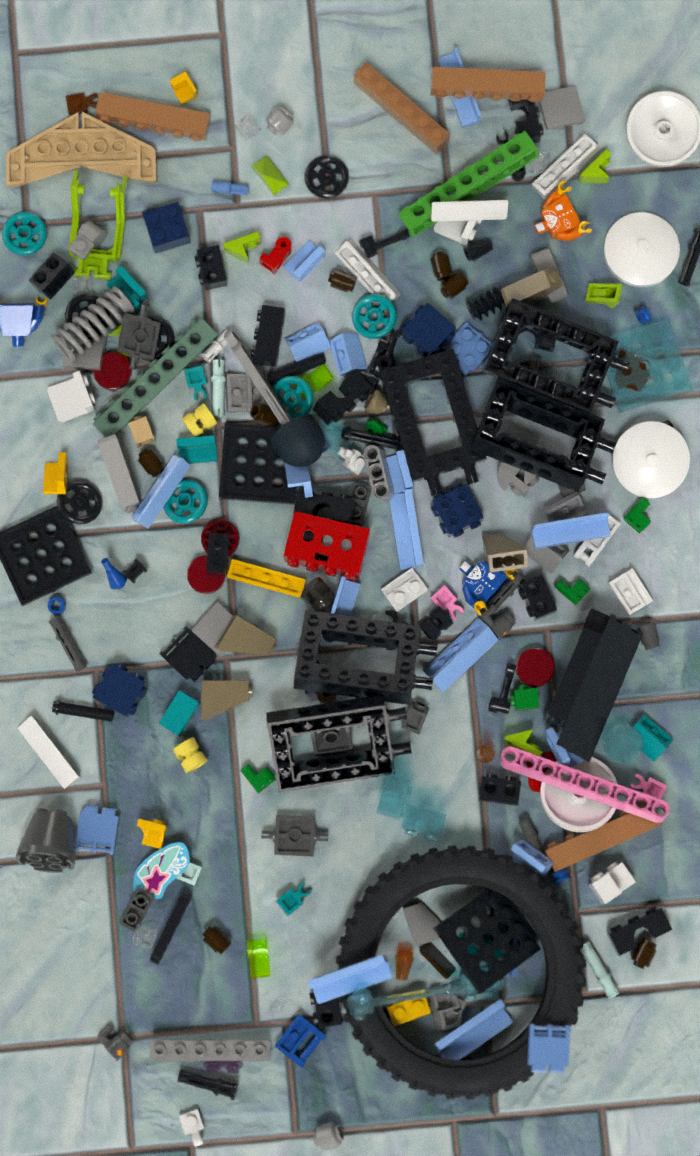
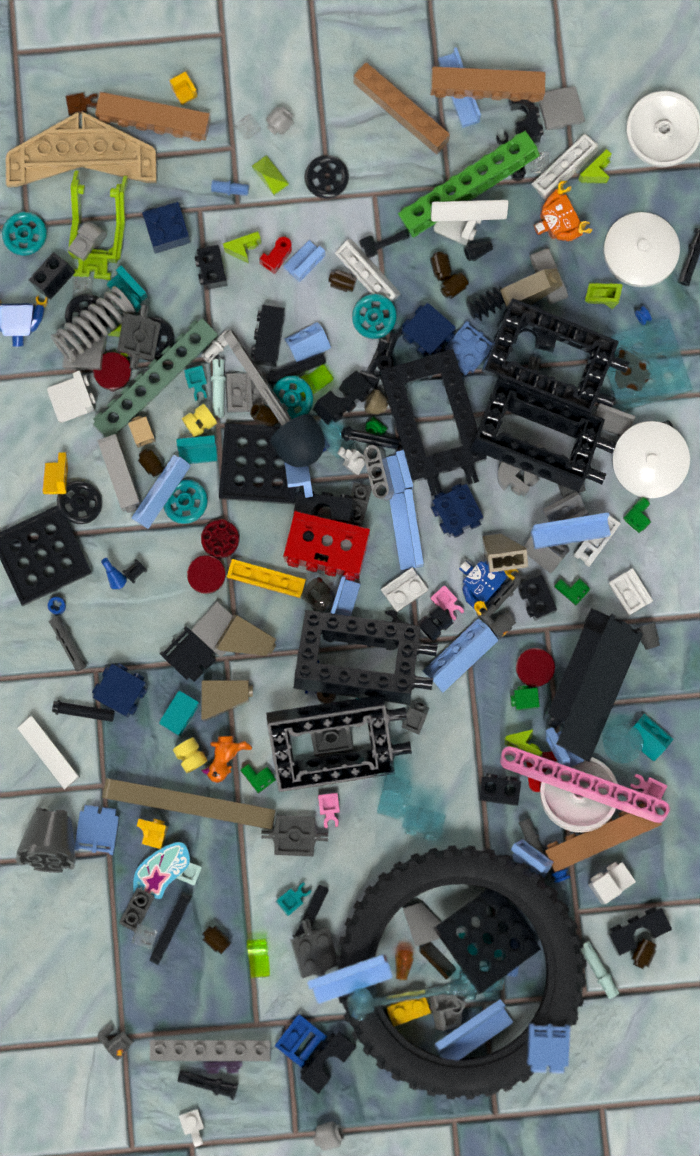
(188, 803): none -> dark tan beam
(217, 554): black brick -> none
(224, 751): none -> orange animal
(313, 908): none -> black axle
(314, 951): none -> dark grey plate
(314, 1074): none -> black arch
(329, 805): none -> bright pink plate
(332, 1006): black brick -> none
(347, 353): light blue panel -> none
(481, 757): clear orange cone -> none
(501, 704): black brick -> none
(615, 420): none -> light grey panel

